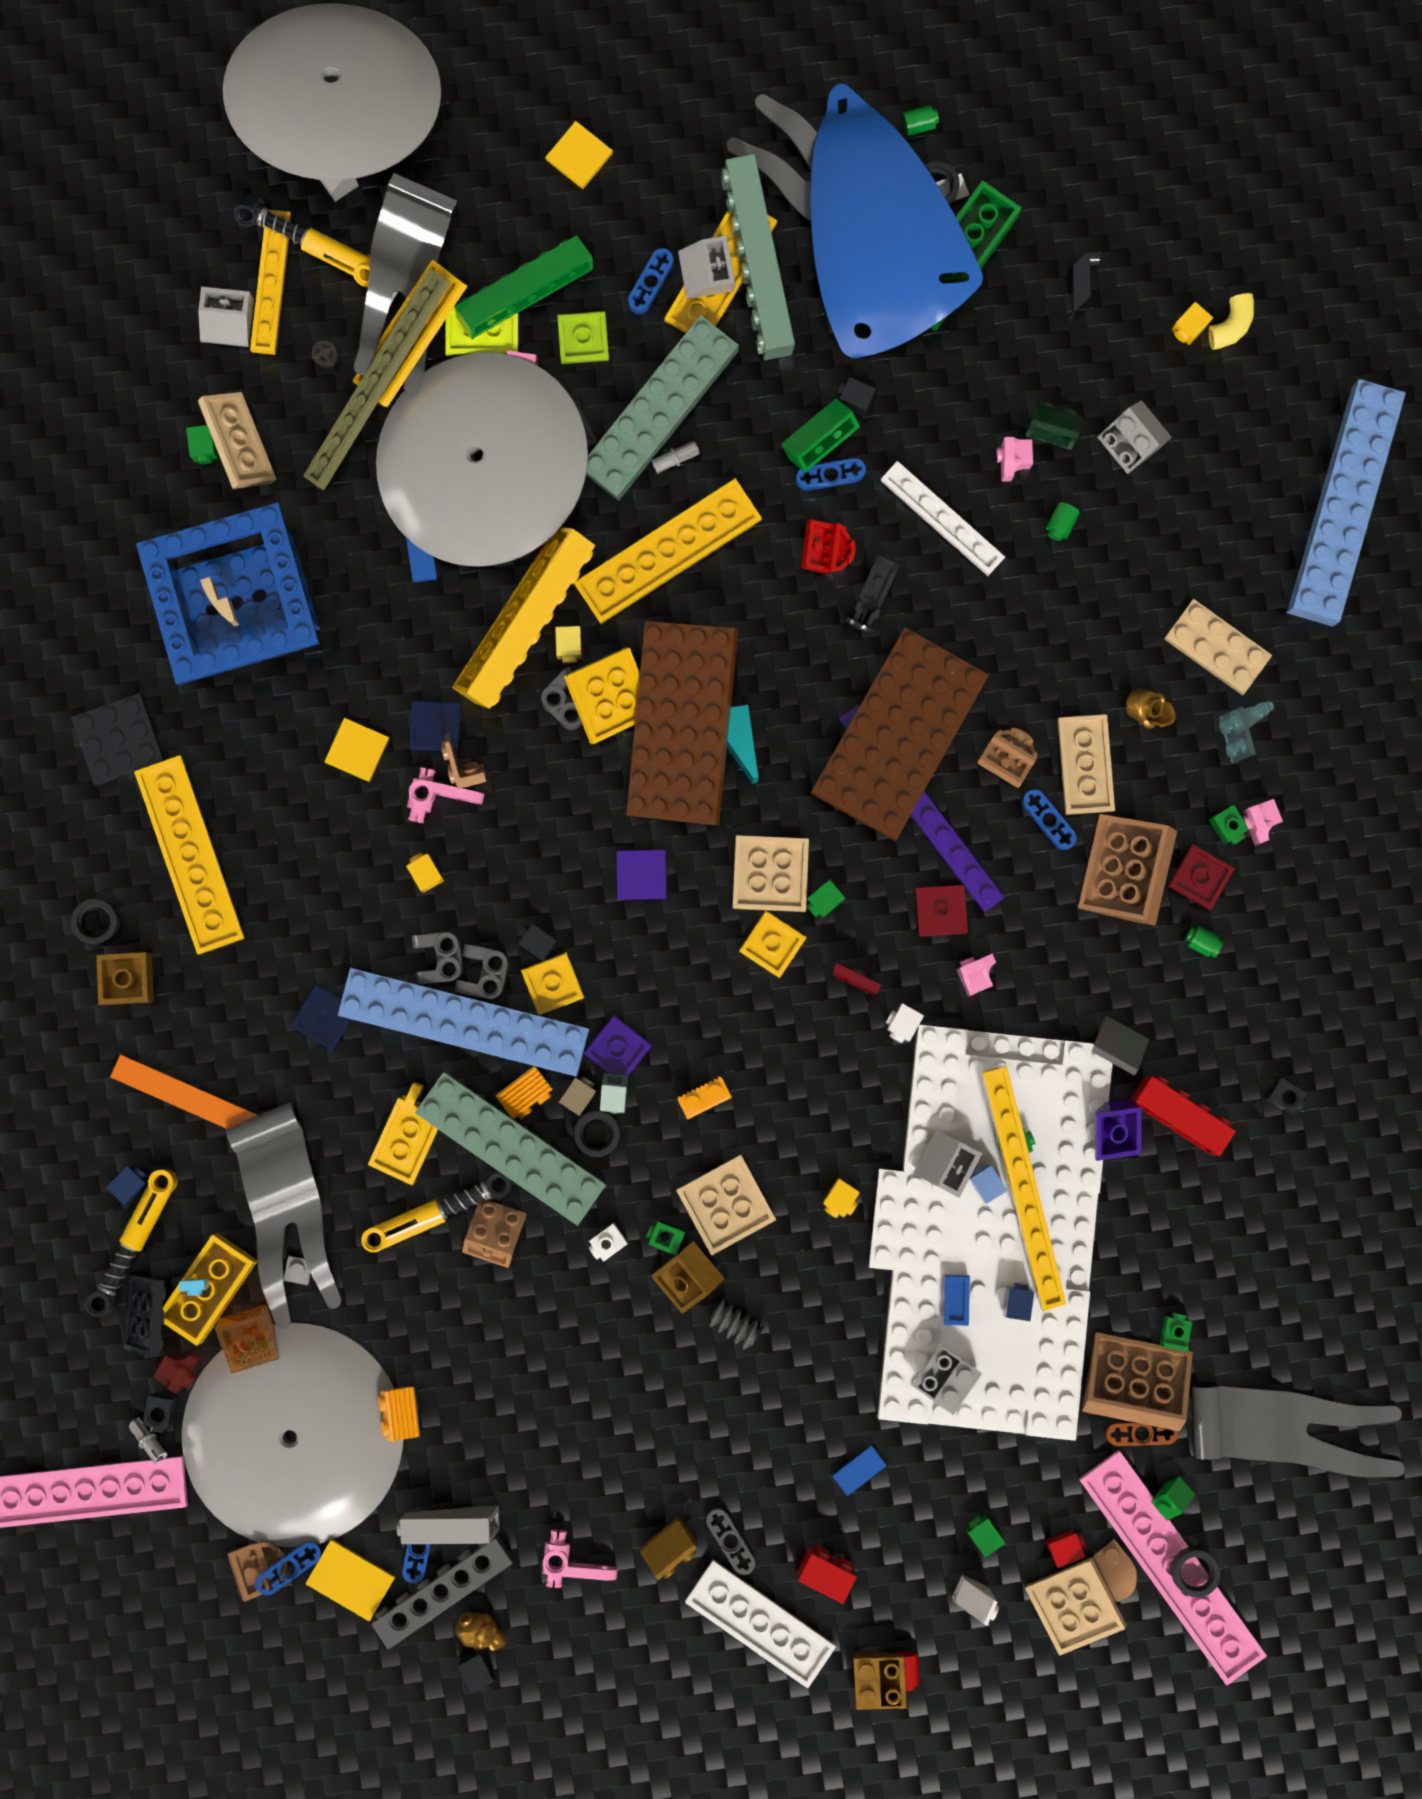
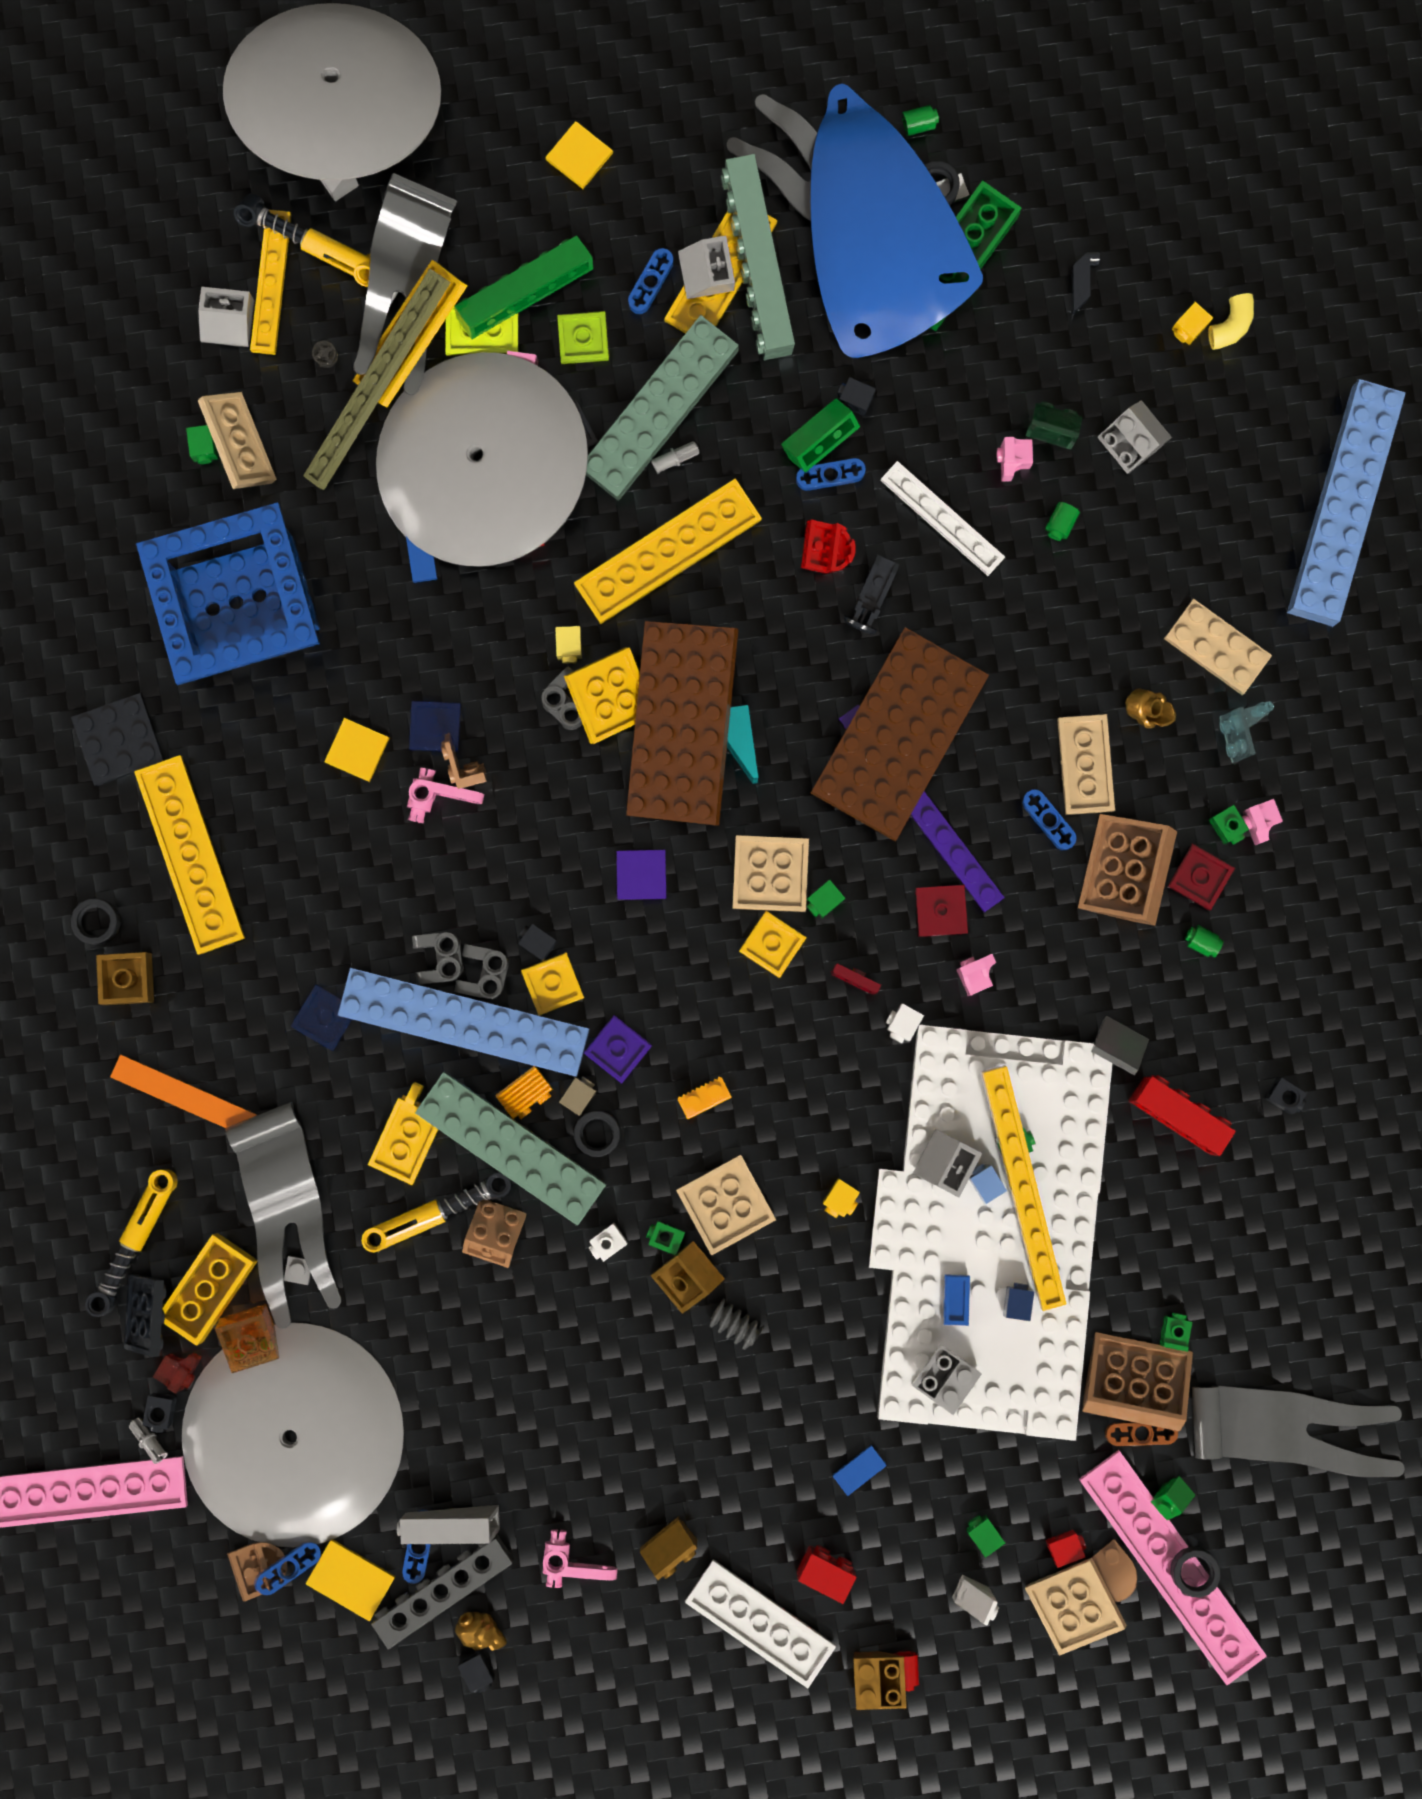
(128, 1184): dark blue brick -> none
(194, 1286): medium azure plate -> none
(224, 605): tan slope -> none
(398, 1413): light orange brick -> none
(424, 872): yellow brick -> none
(523, 617): yellow brick -> none
(613, 1093): brick -> none
(746, 1553): dark grey beam -> none
(1009, 755): medium nougat slope -> none
(1117, 1130): dark purple slope -> none

